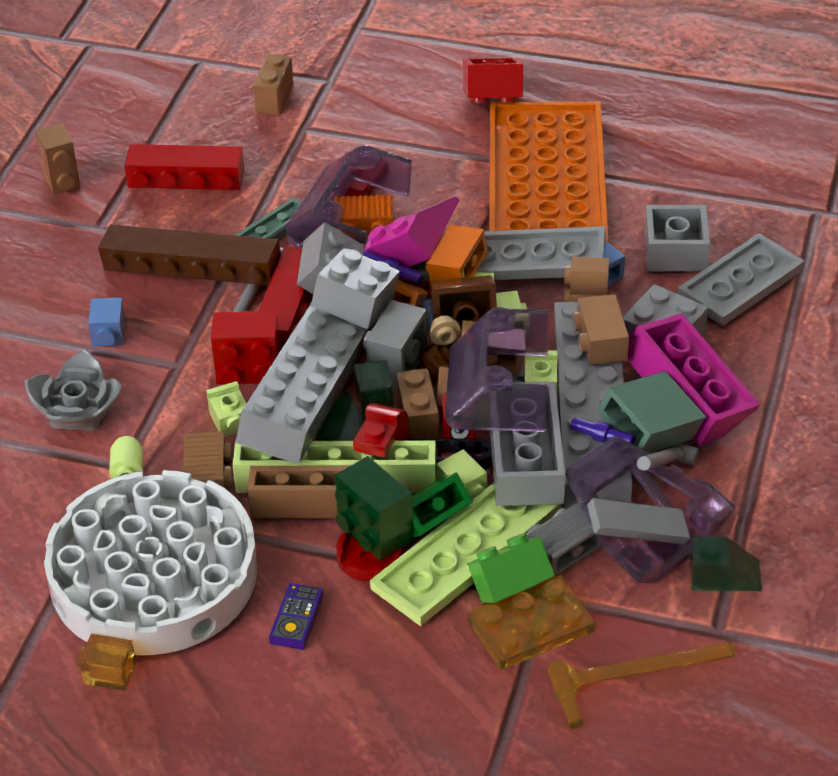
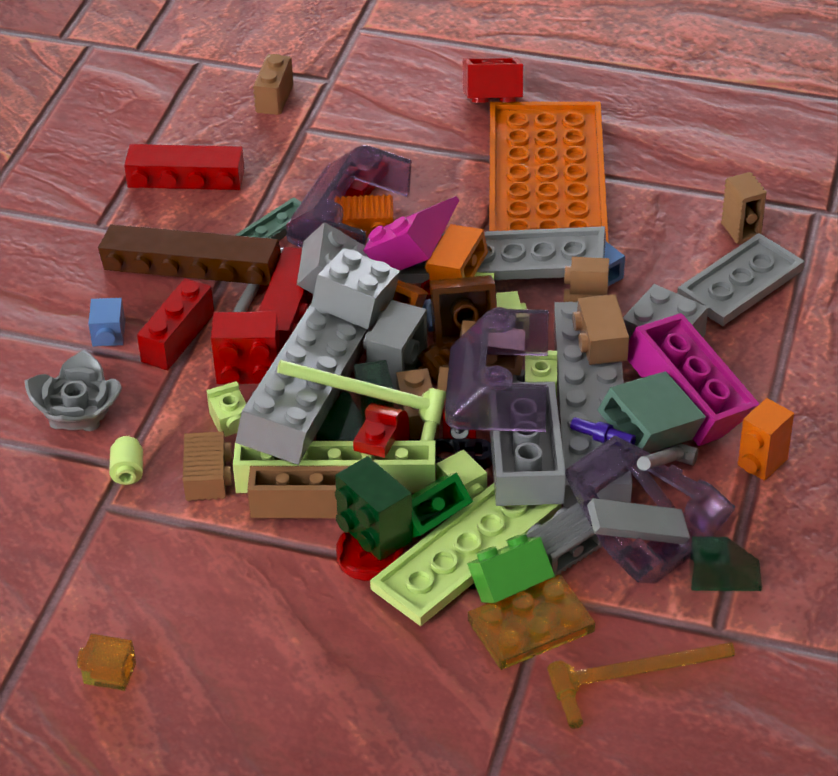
(57, 158): medium nougat brick -> none
(152, 561): white brick -> none
(175, 324): none -> red brick
(296, 616): tile -> none
(405, 272): dark purple bar -> none
(429, 404): none -> yellowish green bar
(444, 330): tan plate -> none
(676, 238): light grey brick -> none
(743, 207): none -> medium nougat brick
(765, 439): none -> orange brick

